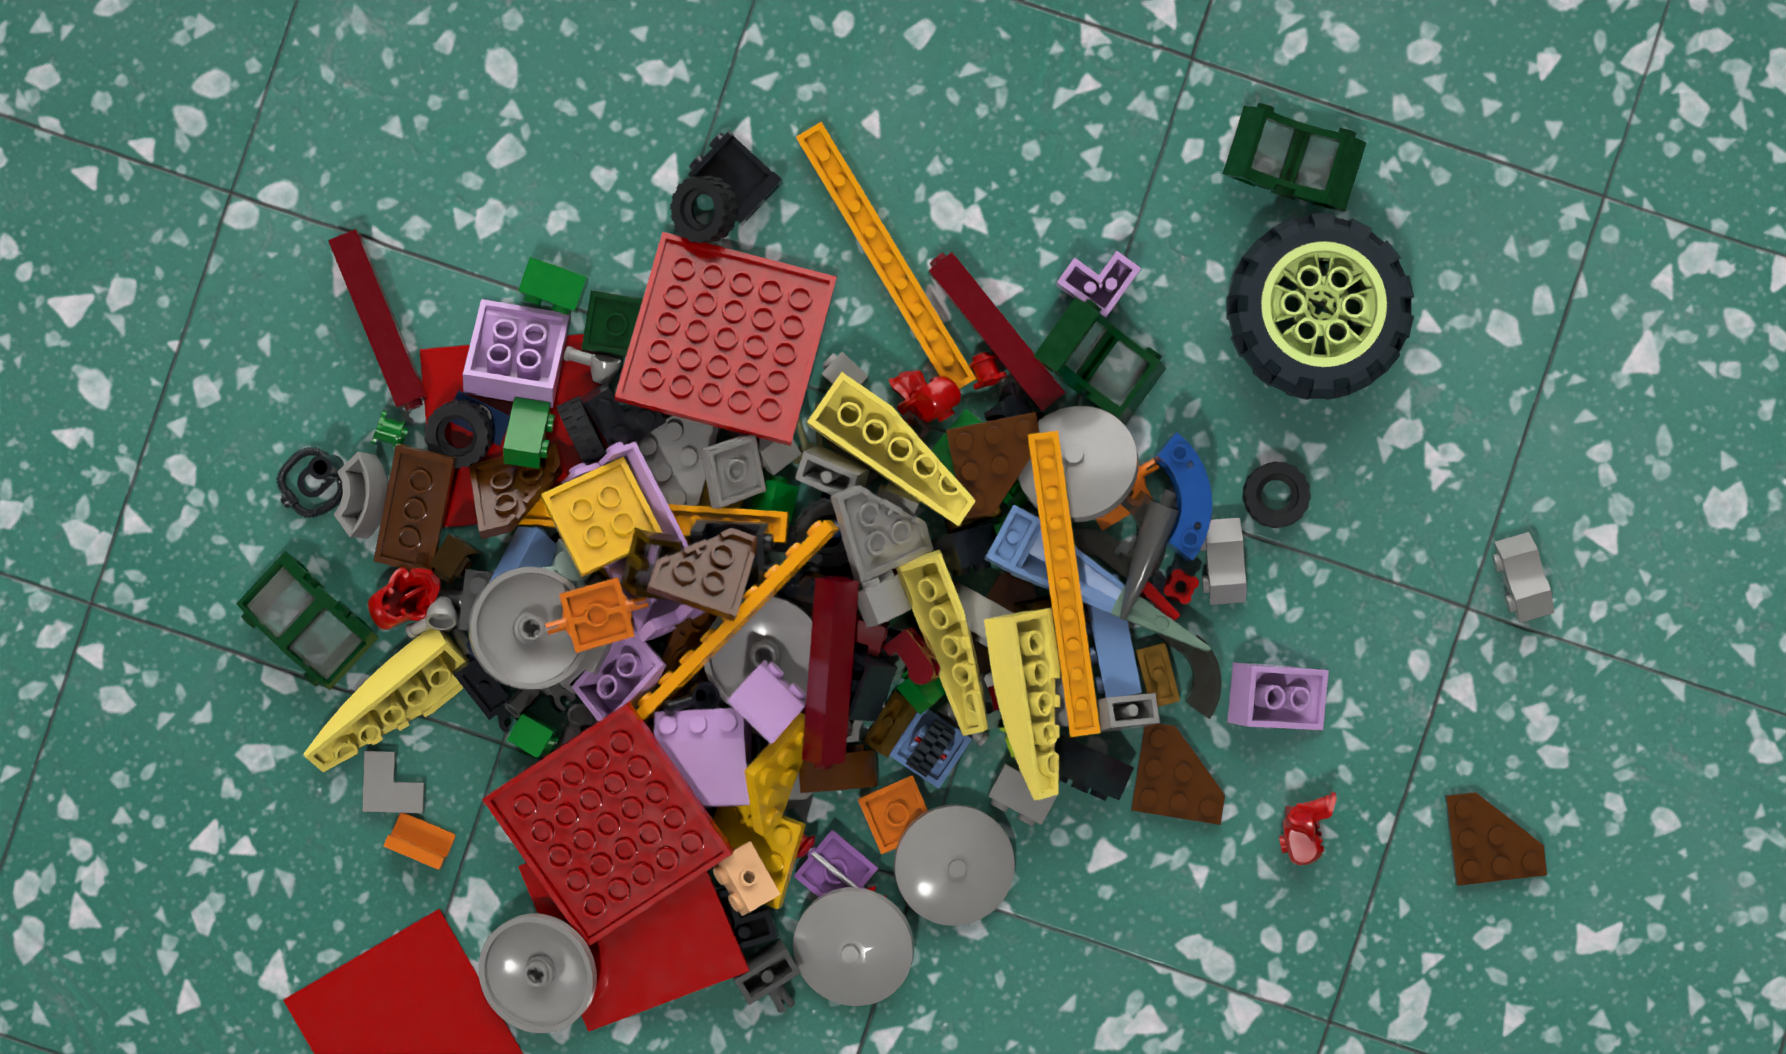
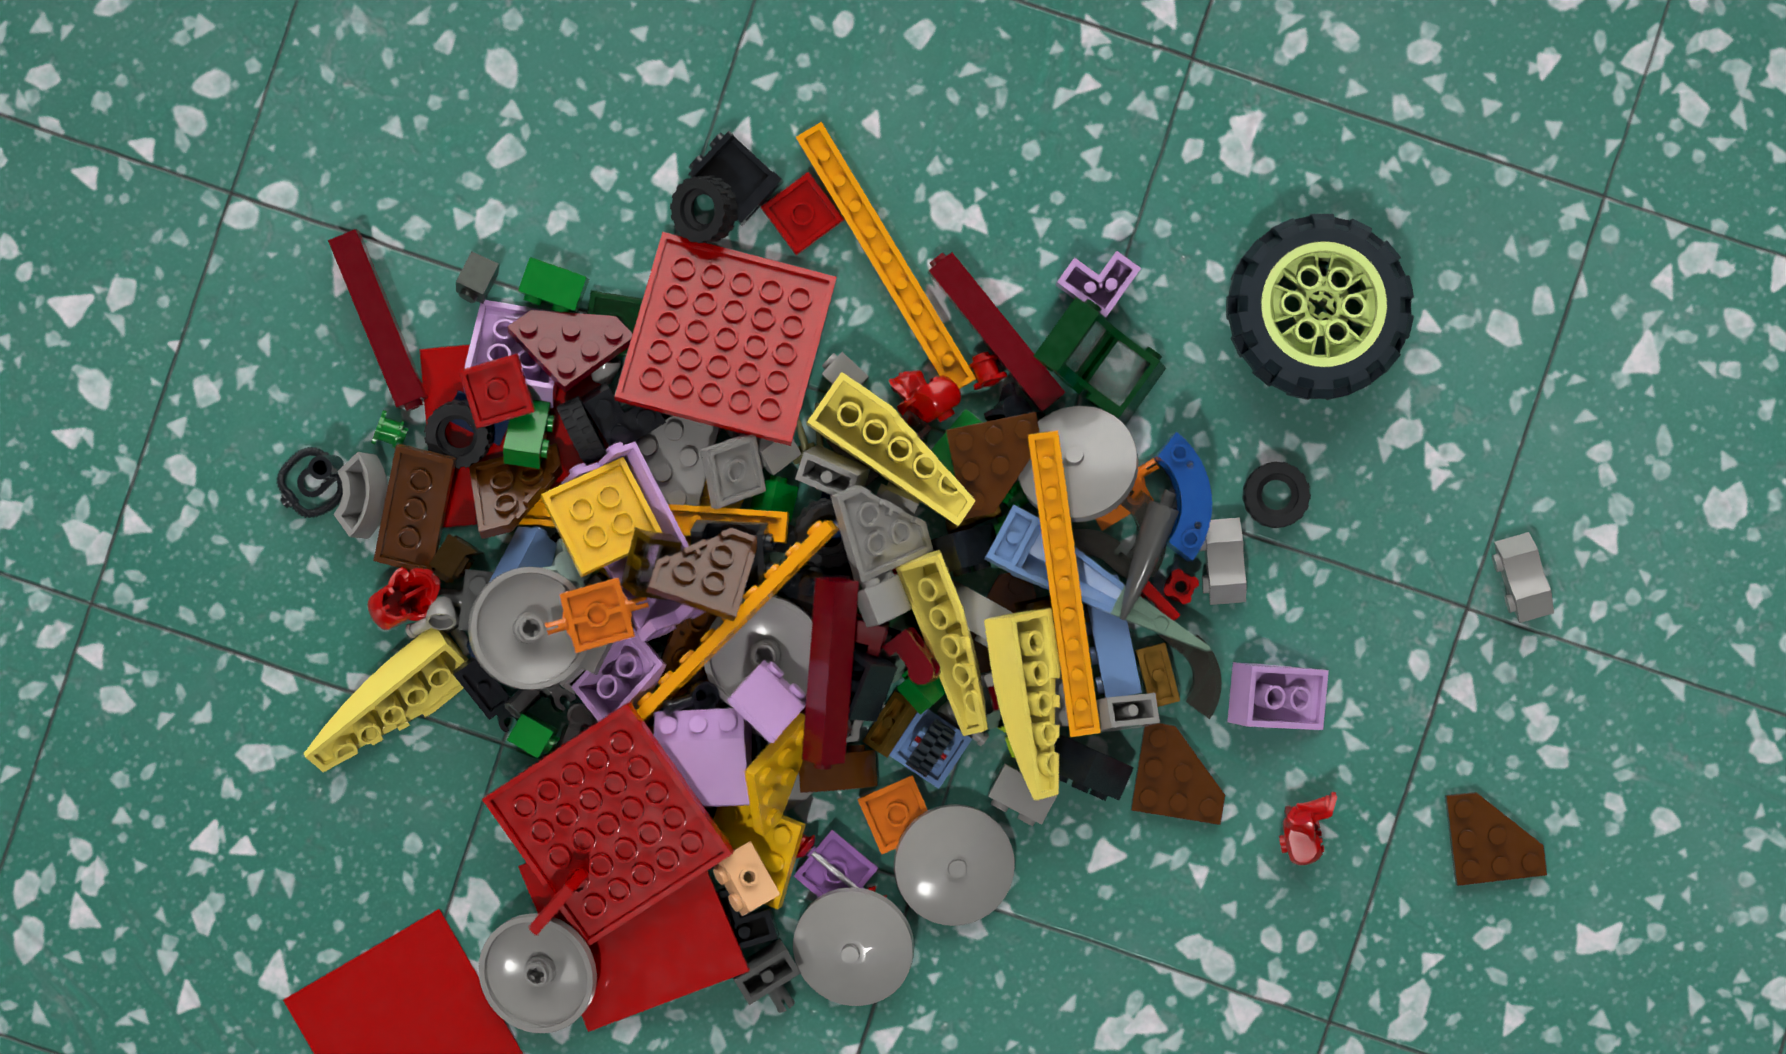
(298, 619): window -> none
(381, 790): light grey tile -> none
(420, 840): orange panel -> none
(476, 278): none -> pearl dark grey brick
(497, 390): none -> red tile
(558, 901): none -> red tile
(570, 343): none -> plate
(802, 213): none -> red tile
(1294, 158): dark green window -> none

